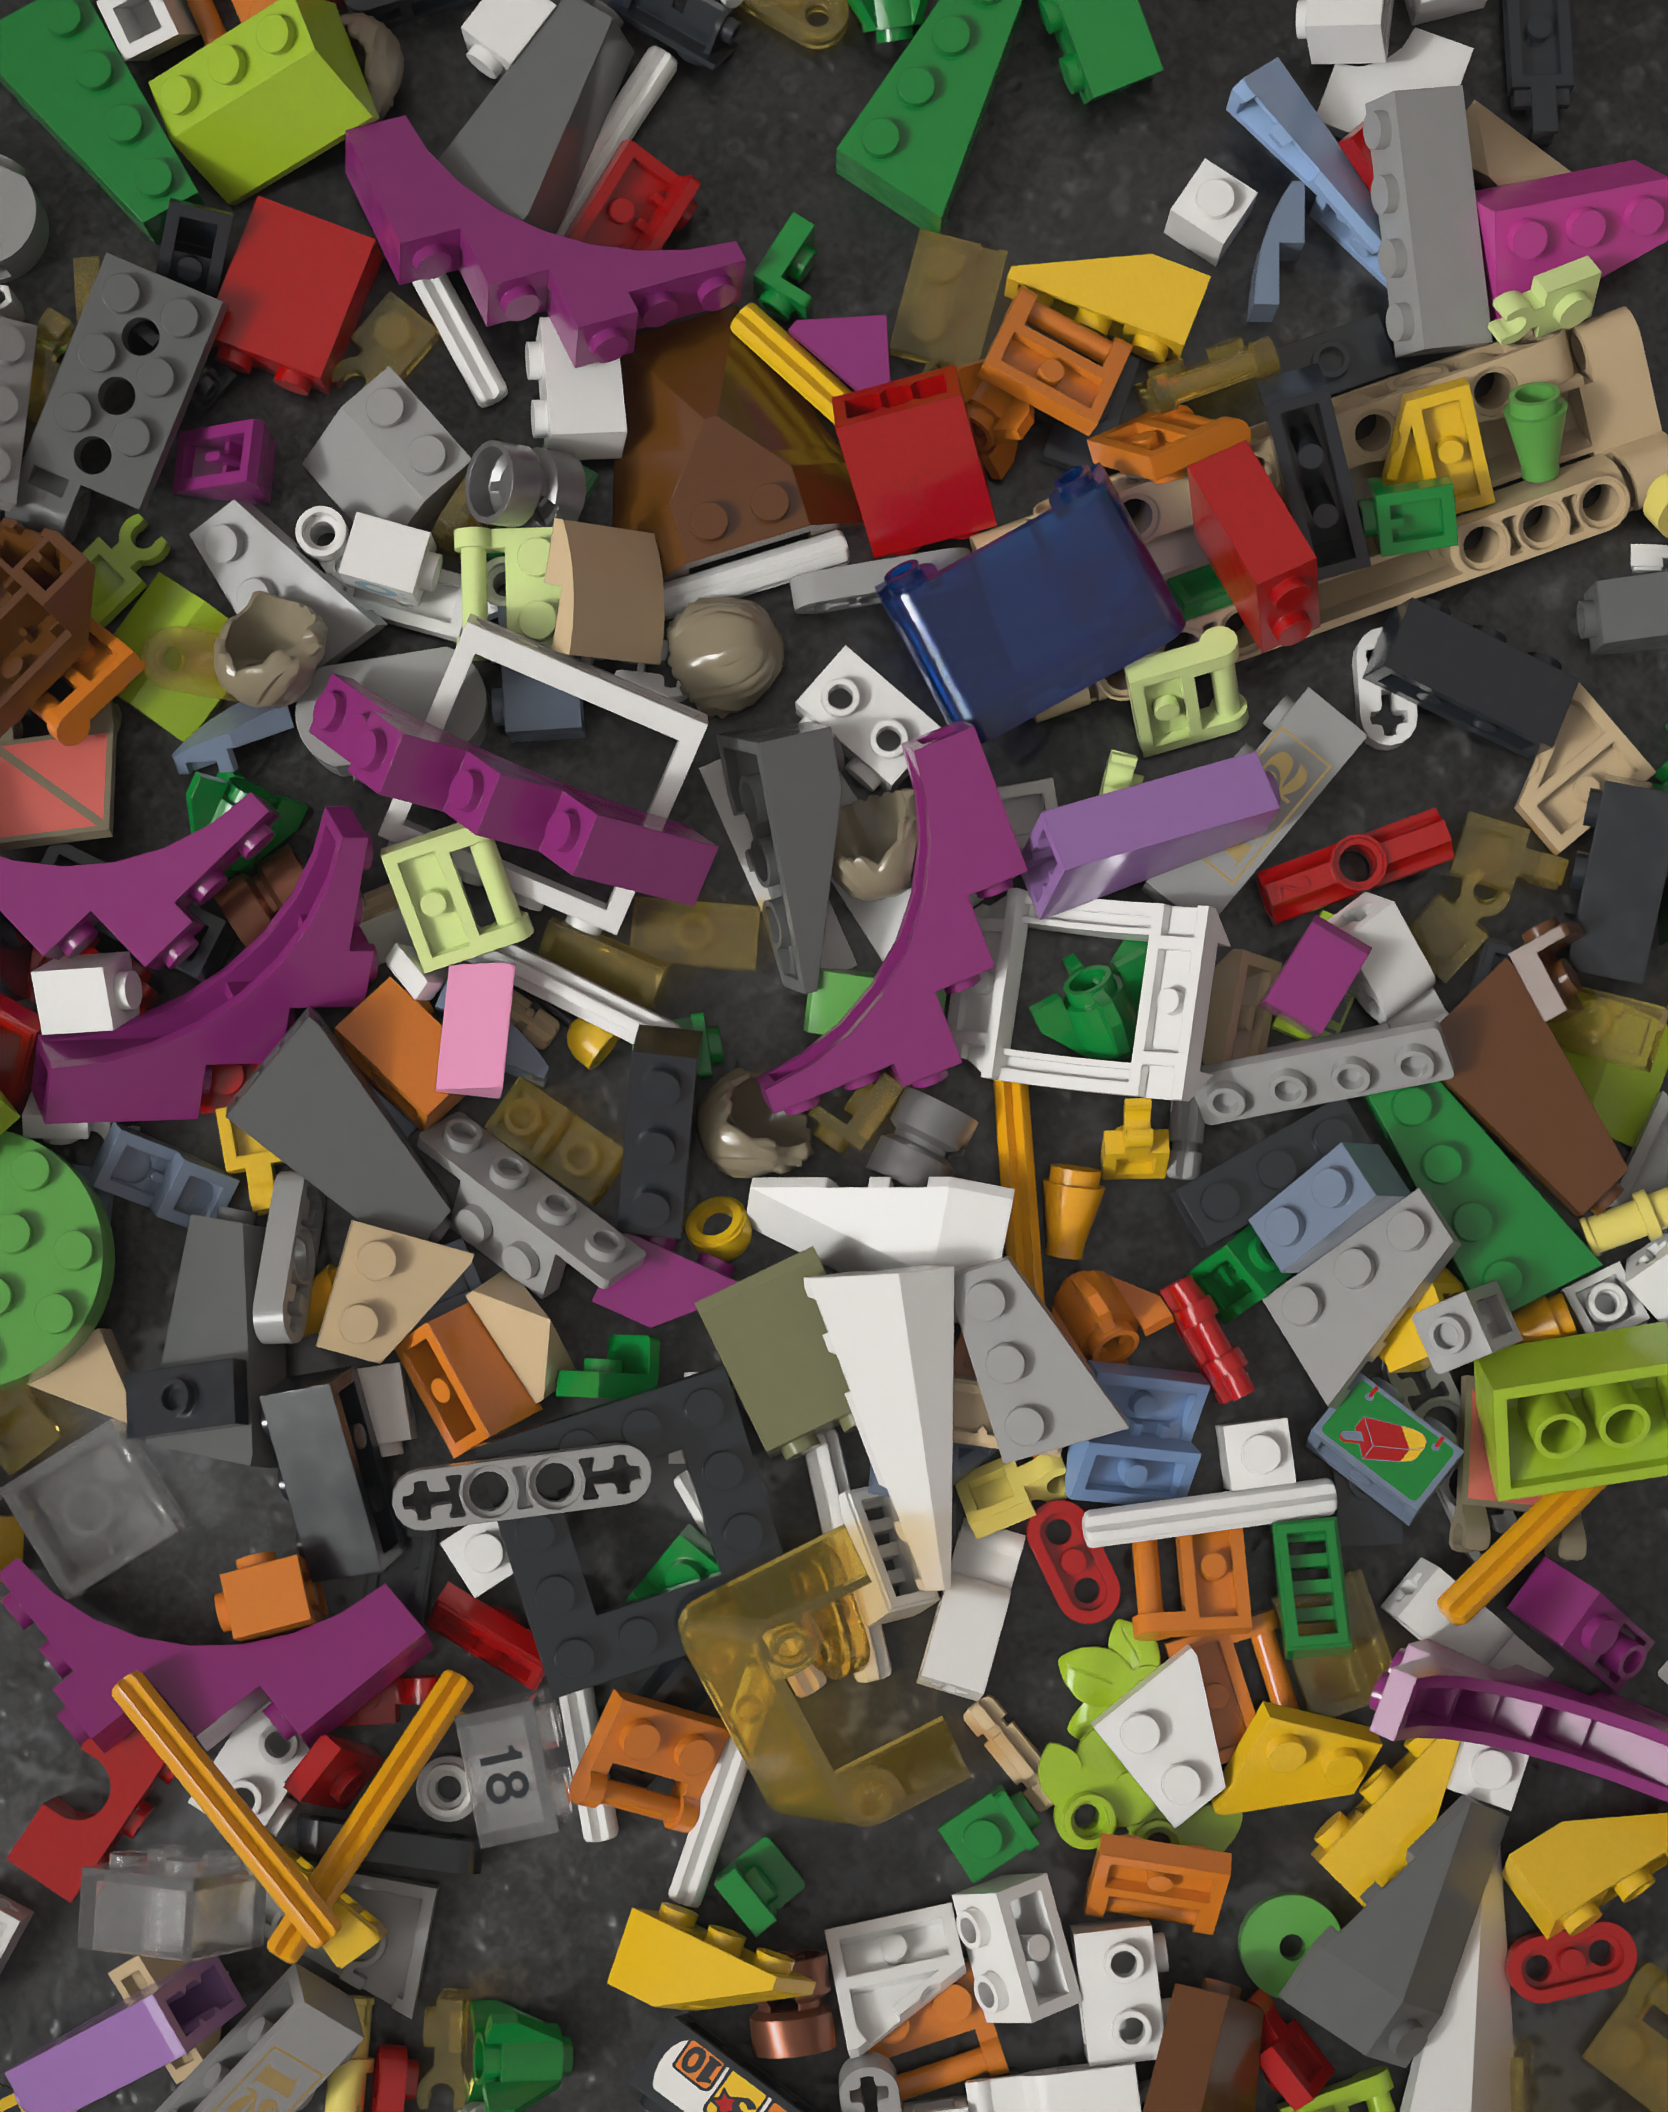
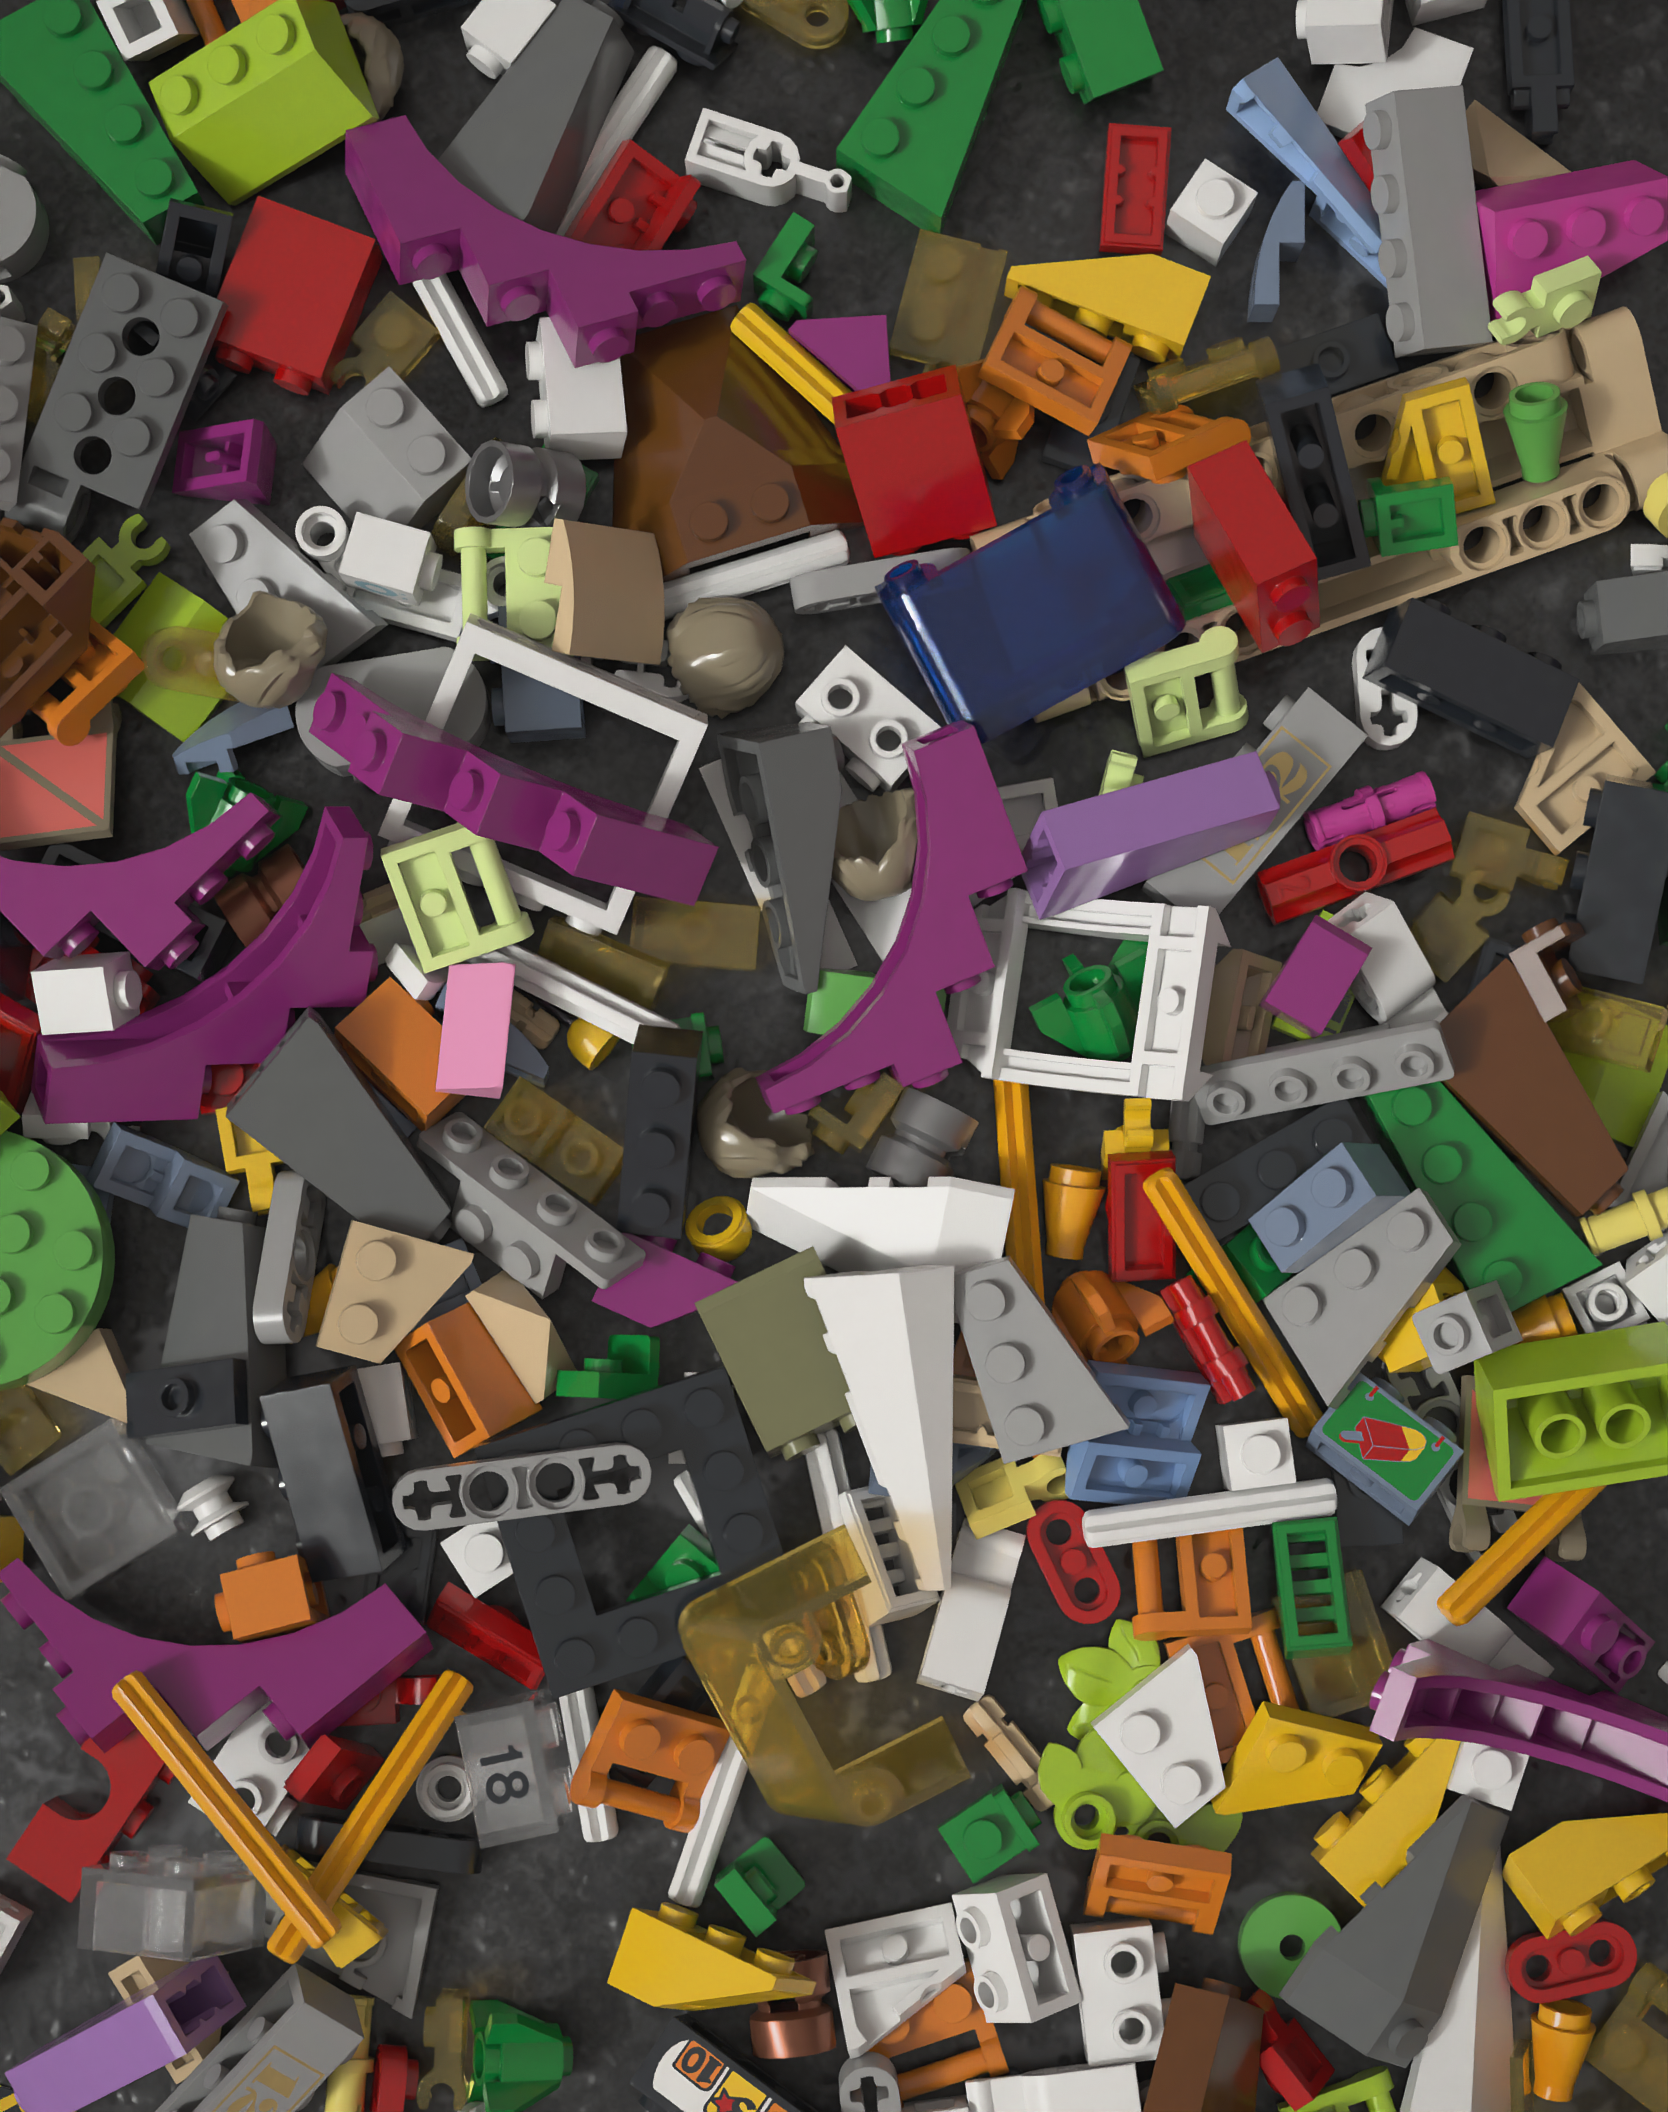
(213, 1506): none -> white wheel
(733, 153): none -> white piece
(1135, 189): none -> red plate
(1137, 1236): none -> red tile
(1232, 1300): none -> light orange axle
(1369, 810): none -> dark pink pin
(1560, 2044): none -> light orange cone

